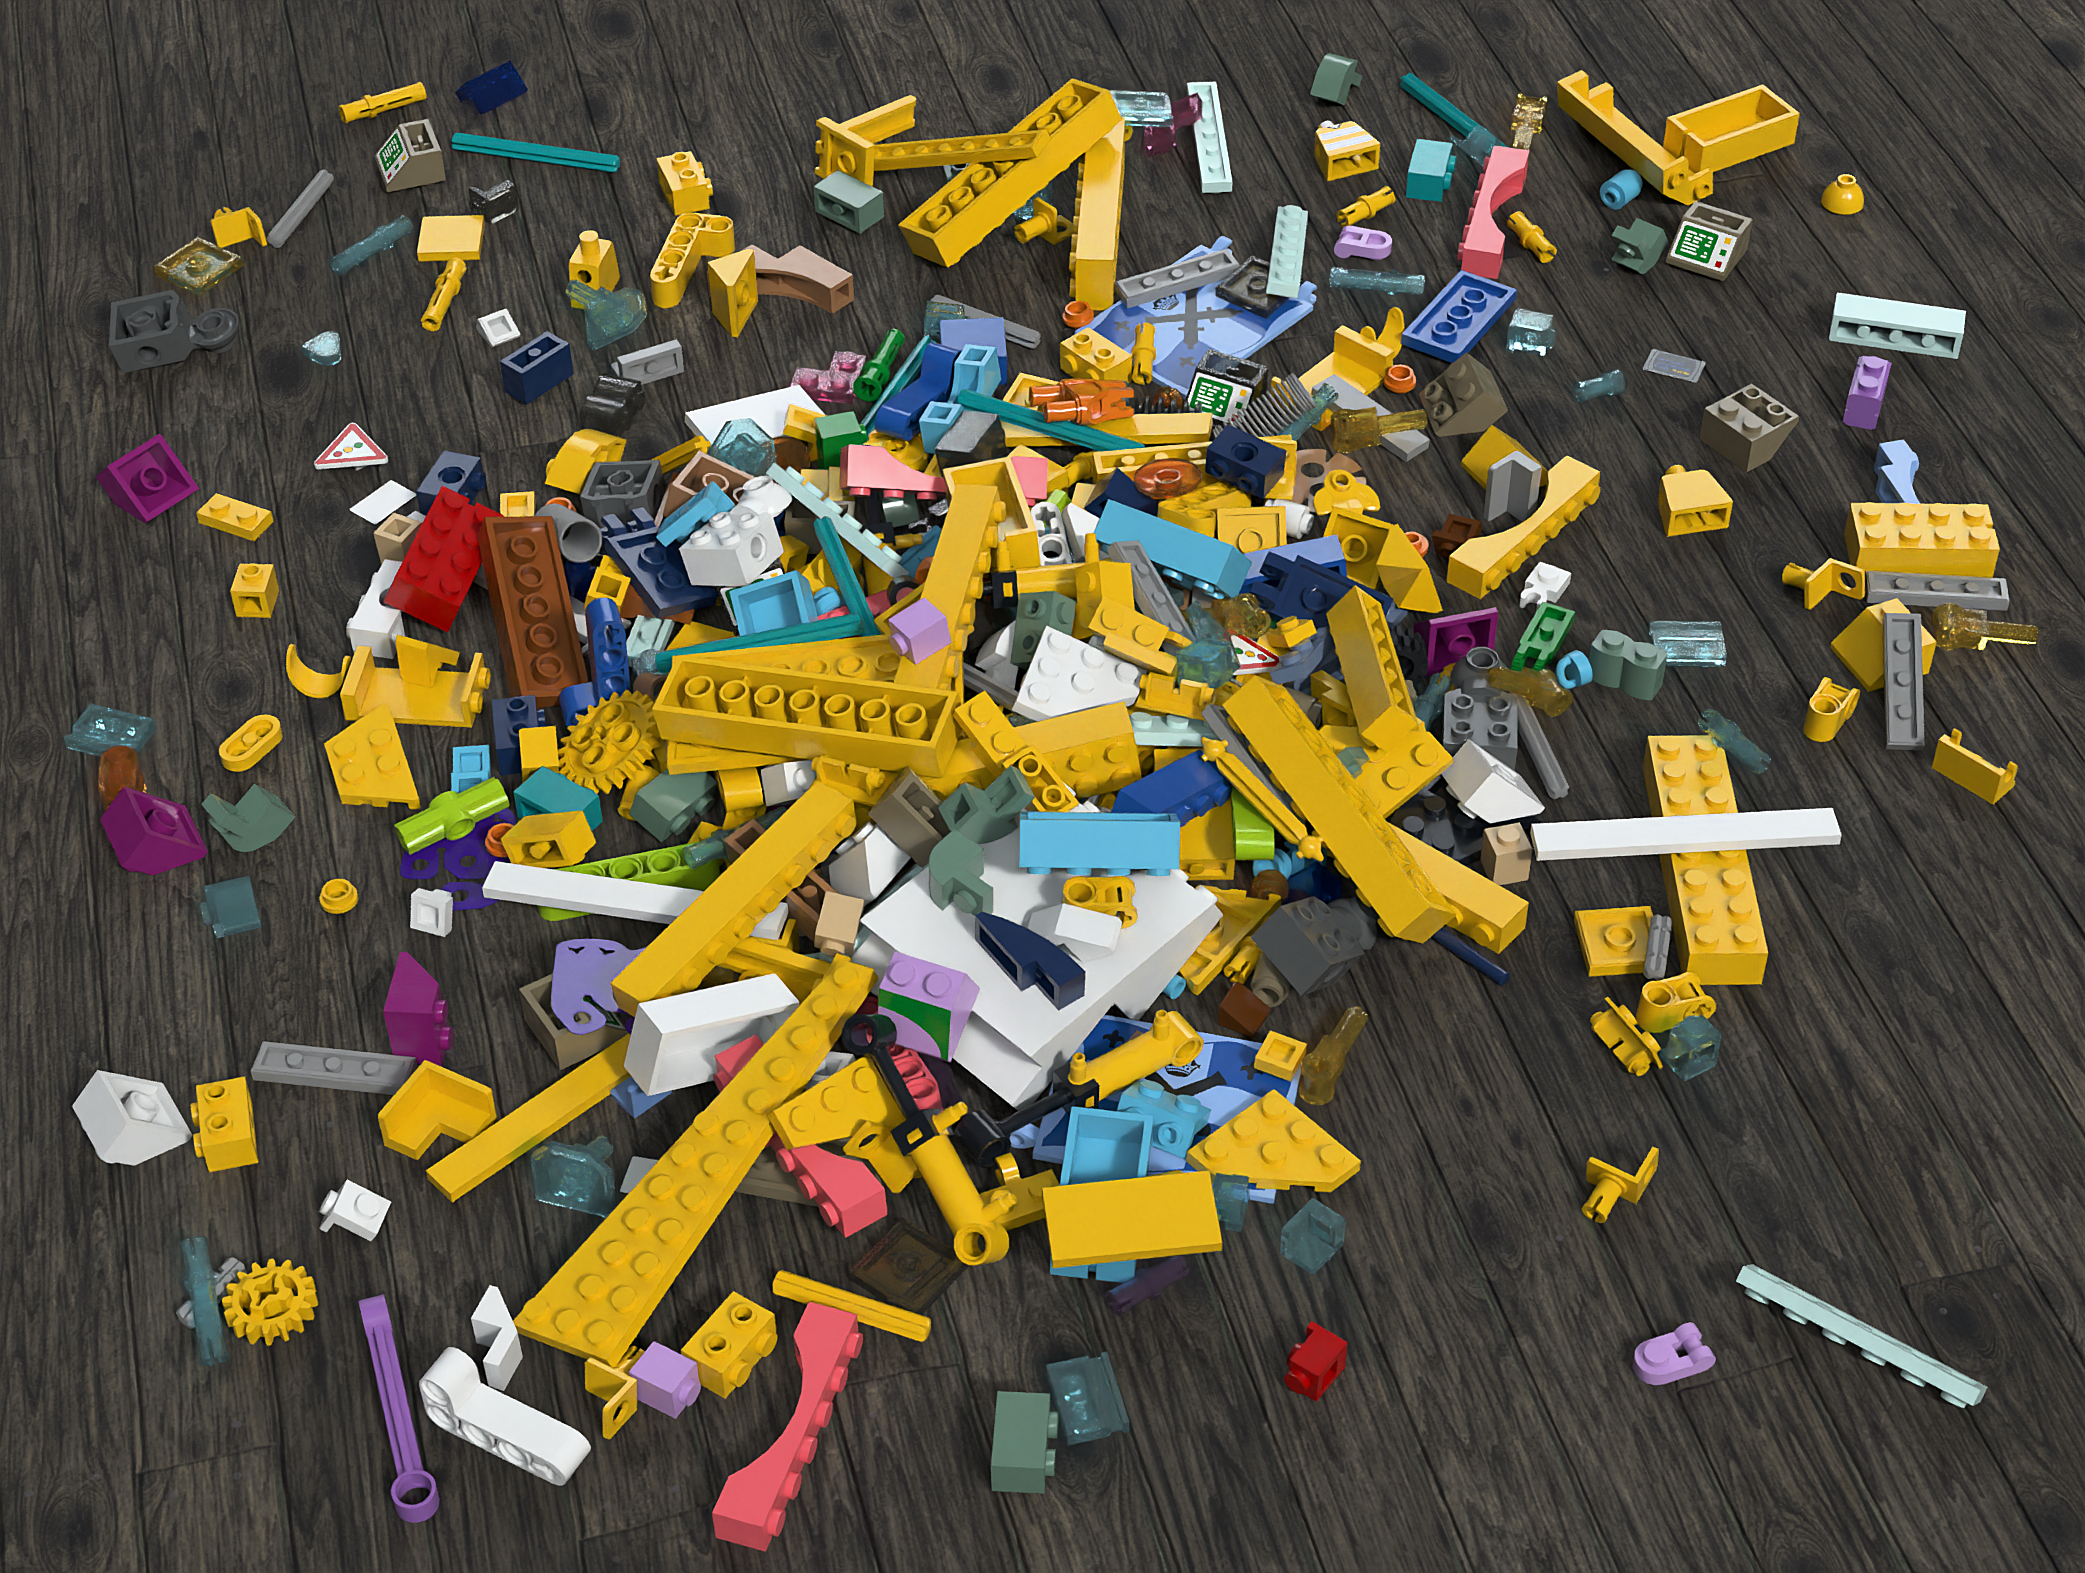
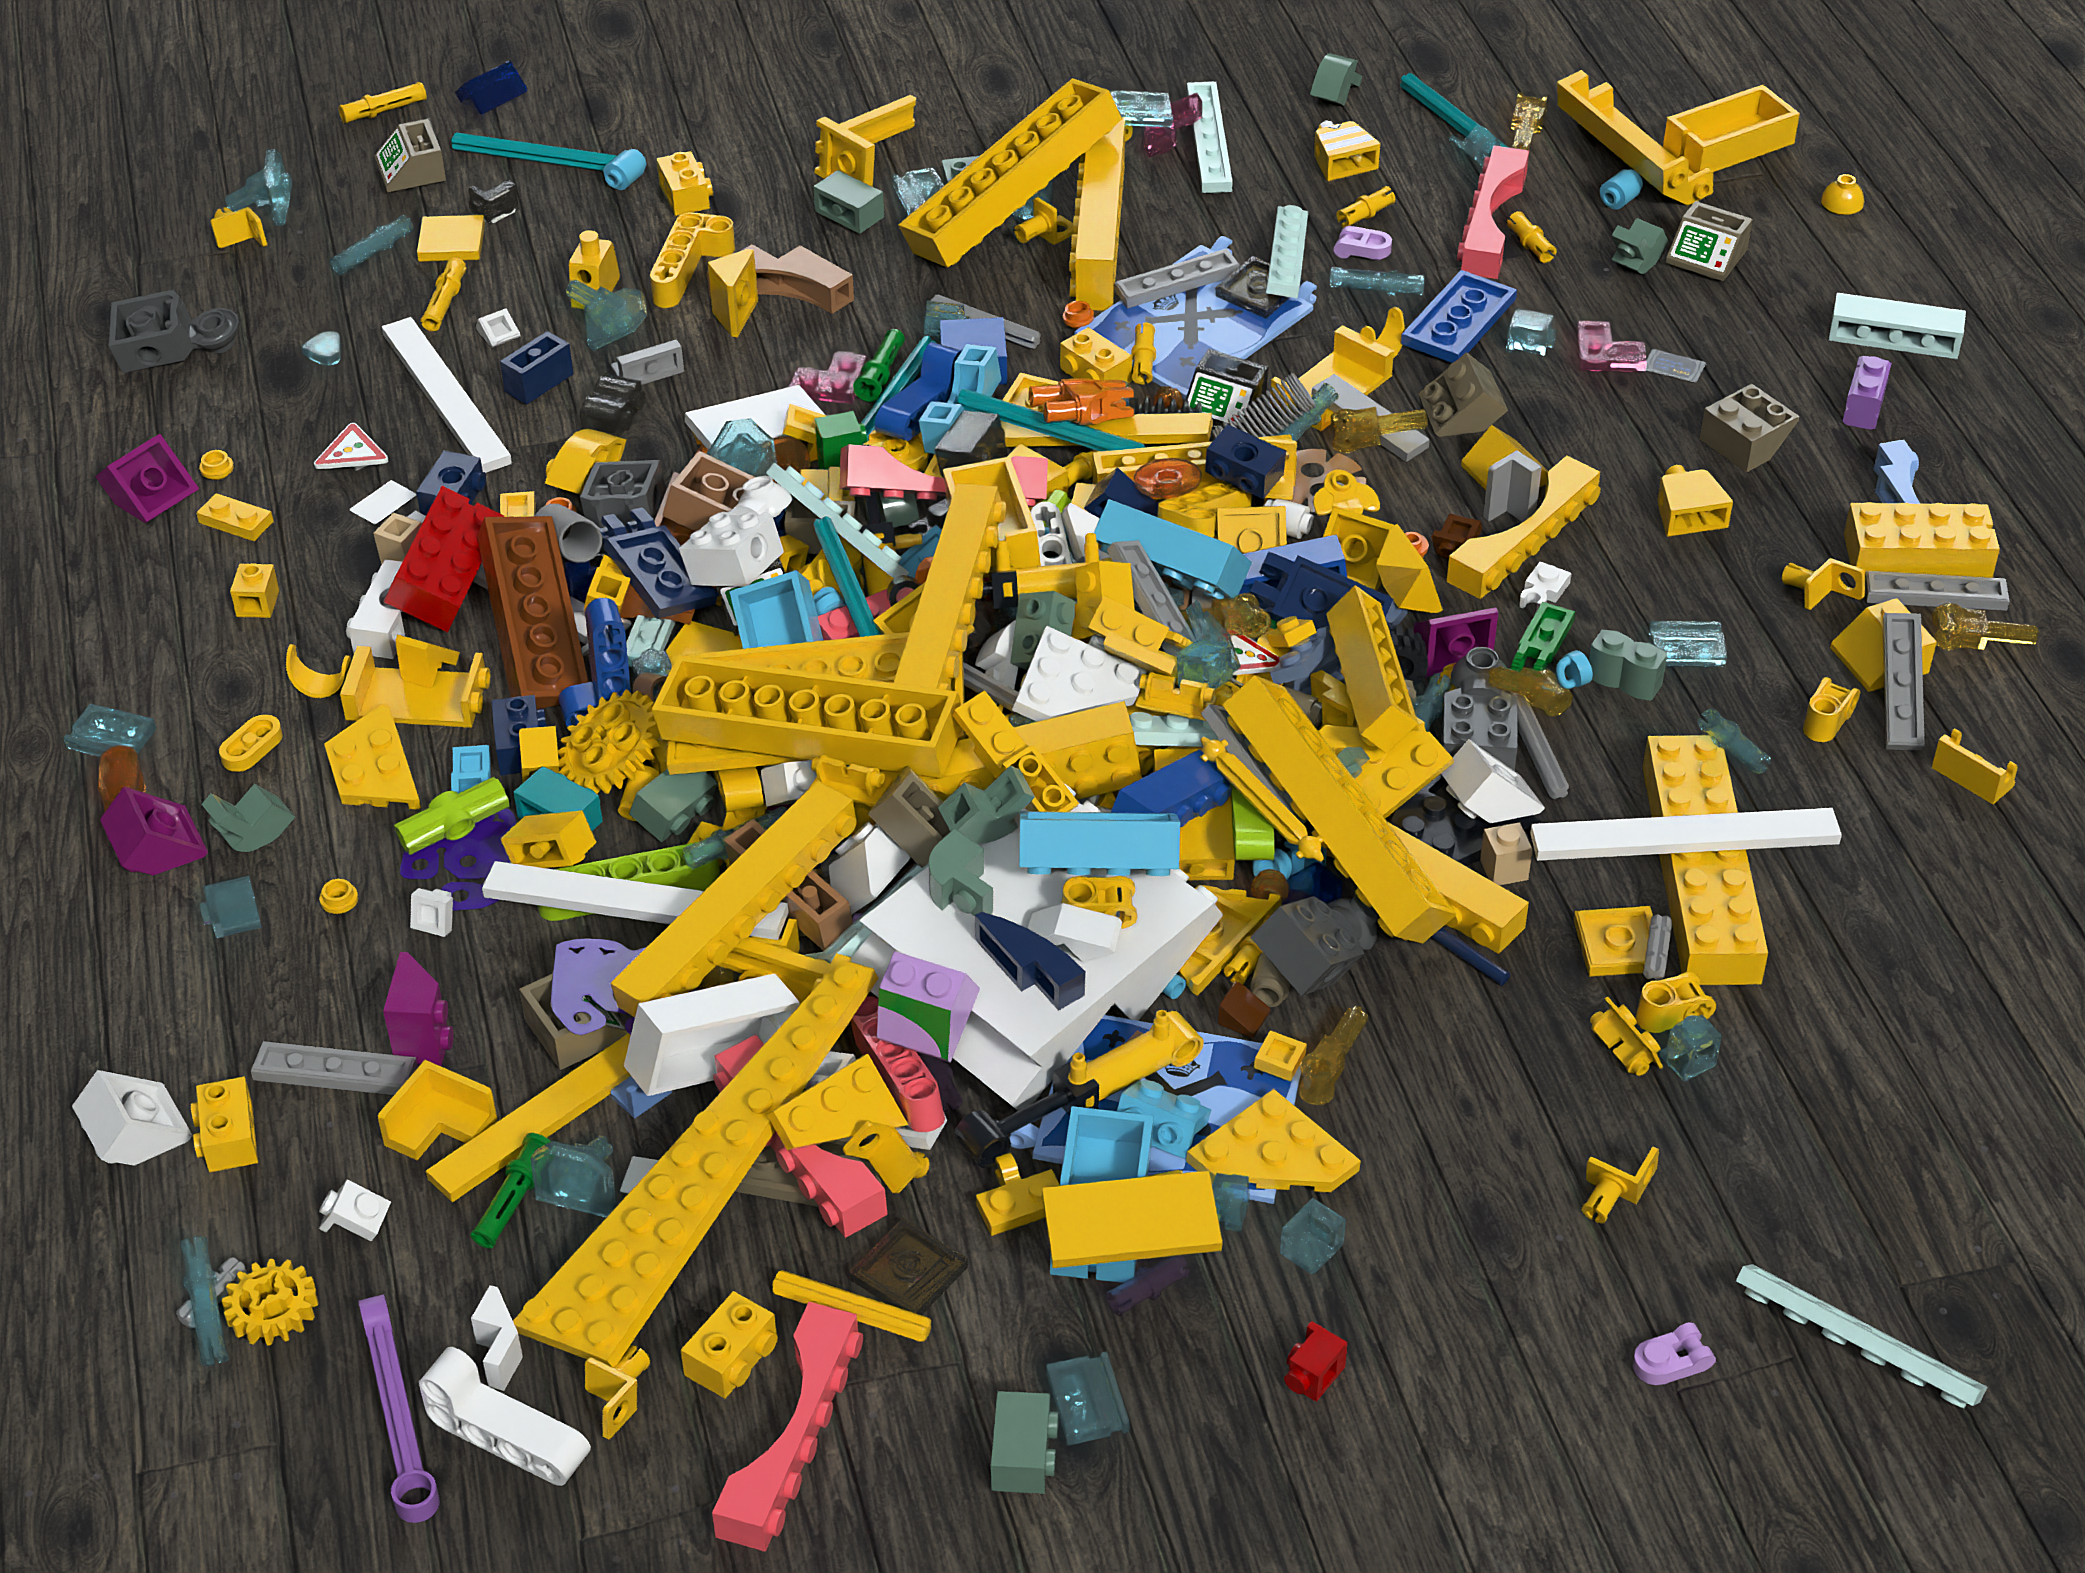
(198, 266): clear yellow tile -> none
(216, 465): none -> yellow plate
(266, 187): none -> clear light blue piece
(300, 208): light grey axle -> none
(446, 394): none -> white tile
(493, 841): orange plate -> none
(518, 1180): none -> green pin
(624, 169): none -> medium azure brick
(666, 1379): lavender brick -> none
(682, 454): yellow axle -> none
(694, 514): medium azure bracket -> none
(813, 631): teal axle -> none
(838, 924): tan brick -> none
(917, 187): none -> clear light blue plate
(919, 631): lavender brick -> none
(928, 1143): yellow piece -> none
(960, 150): yellow tile -> none
(1400, 379): orange plate -> none
(1430, 170): teal brick -> none
(1600, 353): none -> clear pink plate
(1606, 384): clear light blue pin -> none

